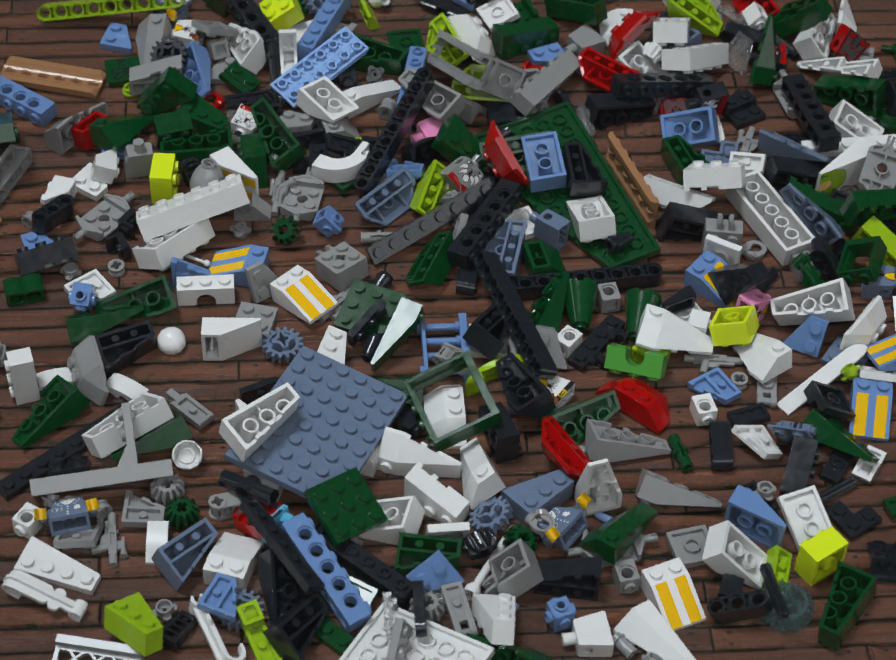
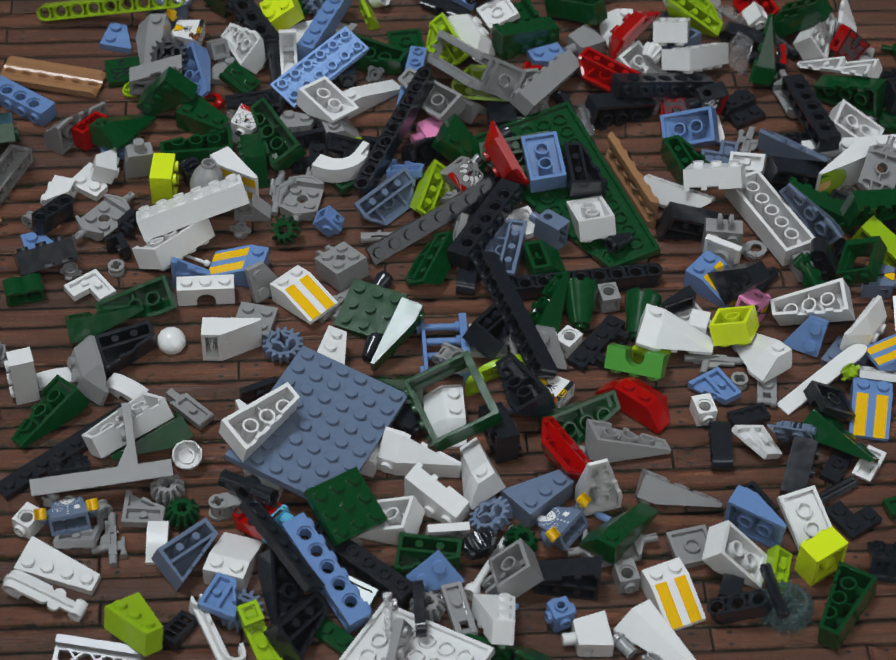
(82, 297): medium blue brick -> none
(164, 604): light grey plate -> none
(172, 126): dark green slope -> none
(214, 28): light grey plate -> none
(366, 322): black hinge -> none
(386, 108): light grey wheel -> none
(541, 514): light grey piece -> none
(680, 452): dark green pin -> none
(765, 490): light grey plate -> none

